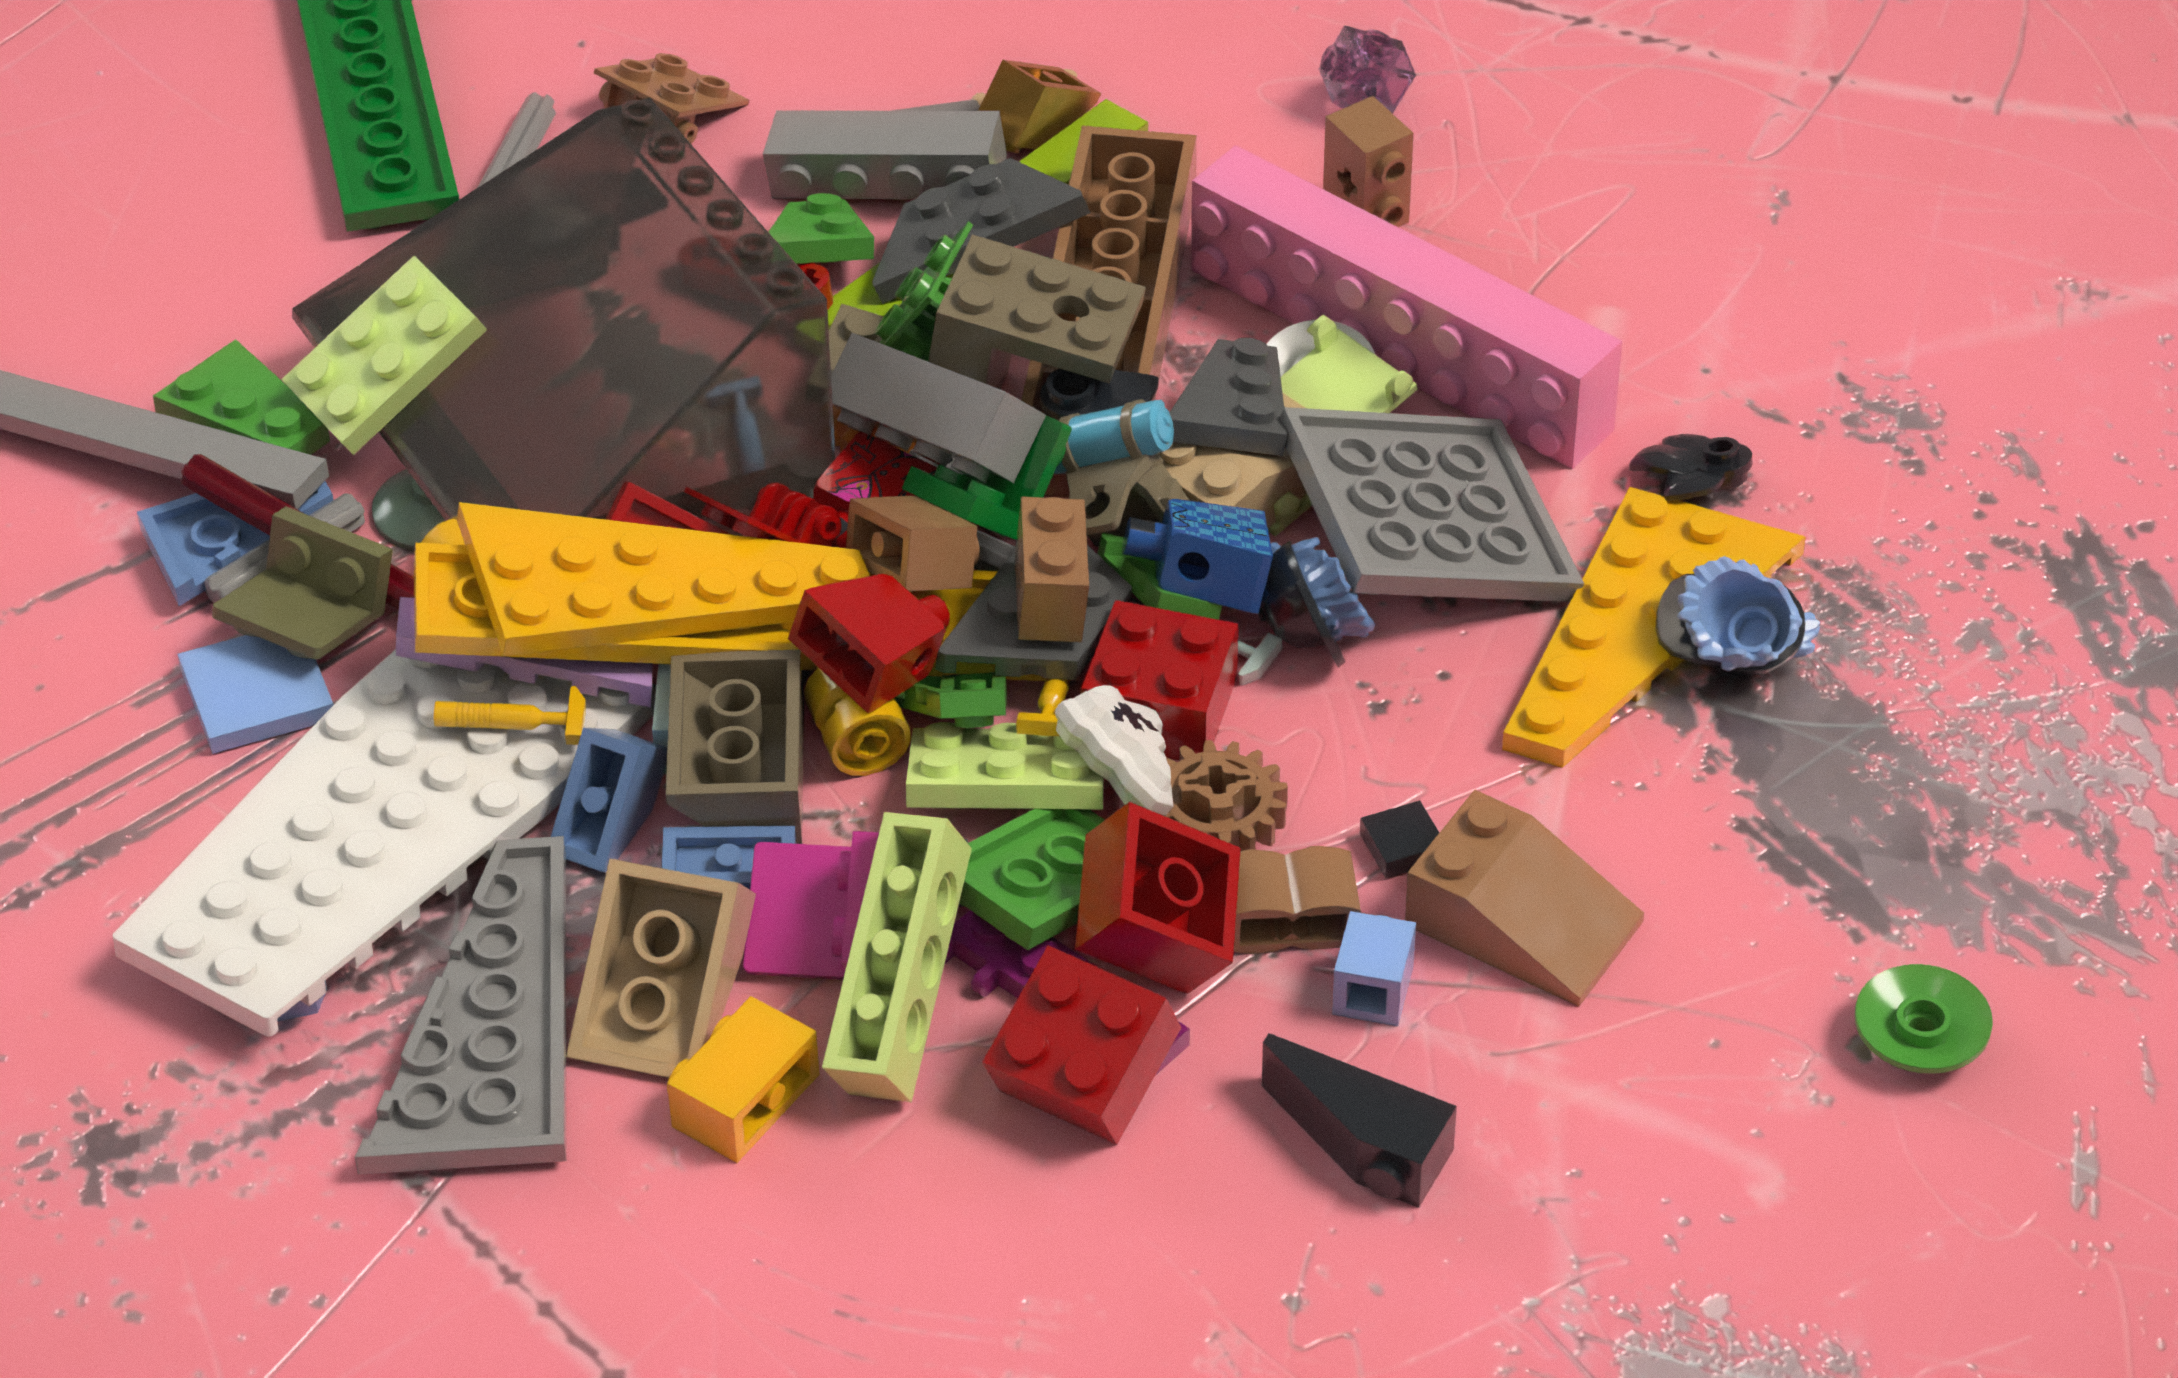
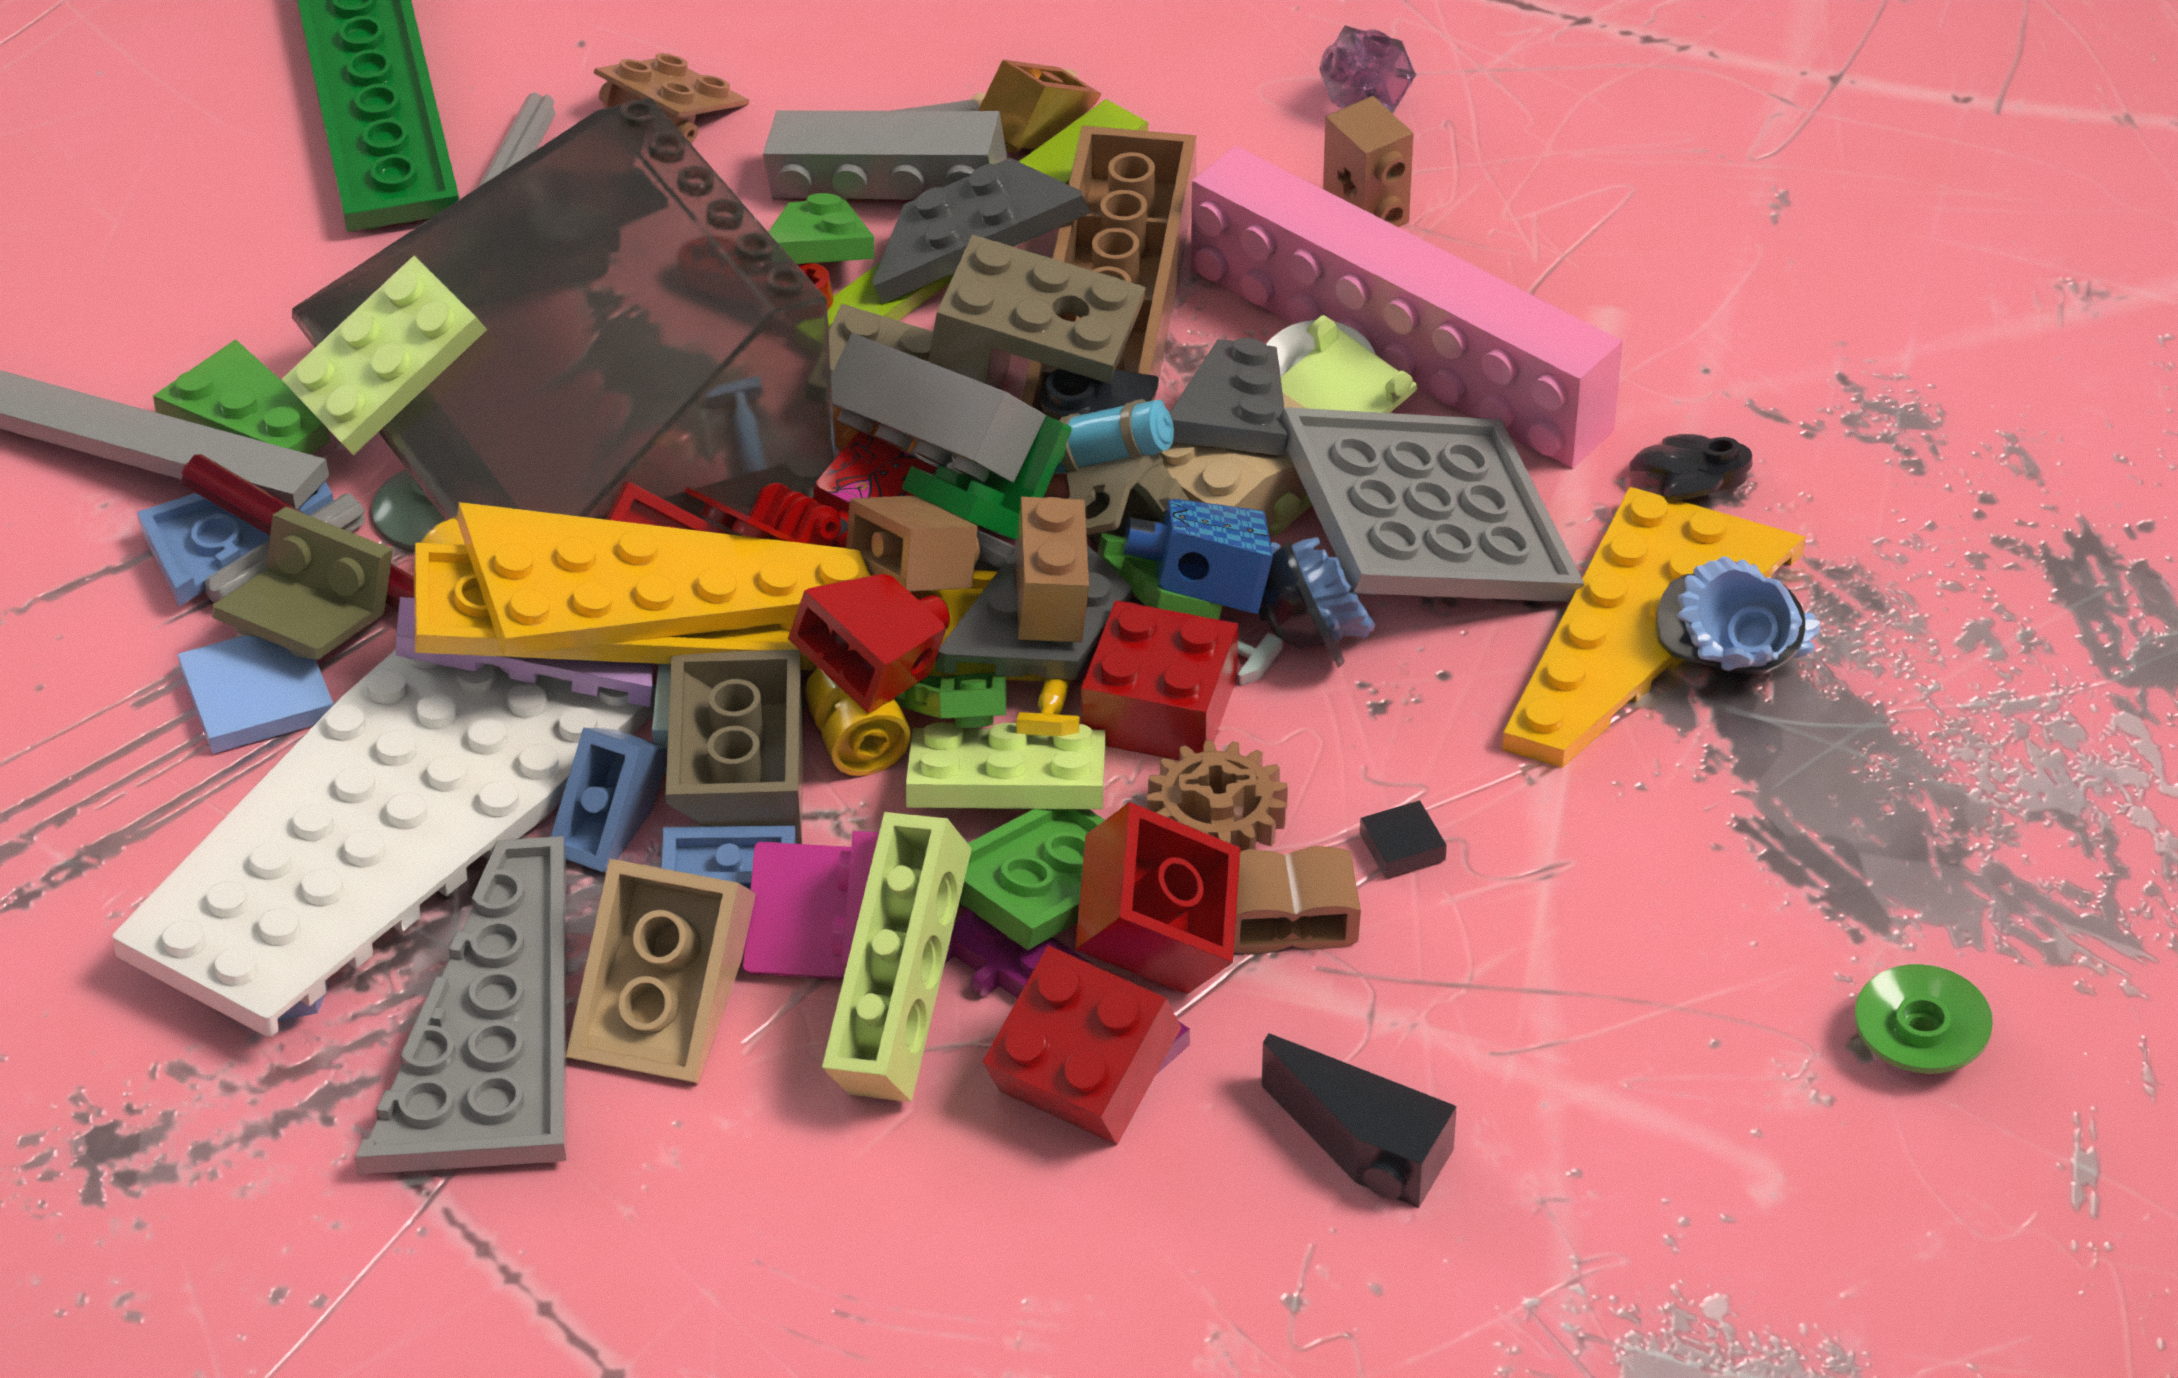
(513, 716): yellow piece -> none
(742, 1078): yellow brick -> none
(921, 292): bright green hinge -> none
(1119, 744): white rock -> none
(1374, 968): light blue brick -> none
(1519, 900): medium nougat slope -> none

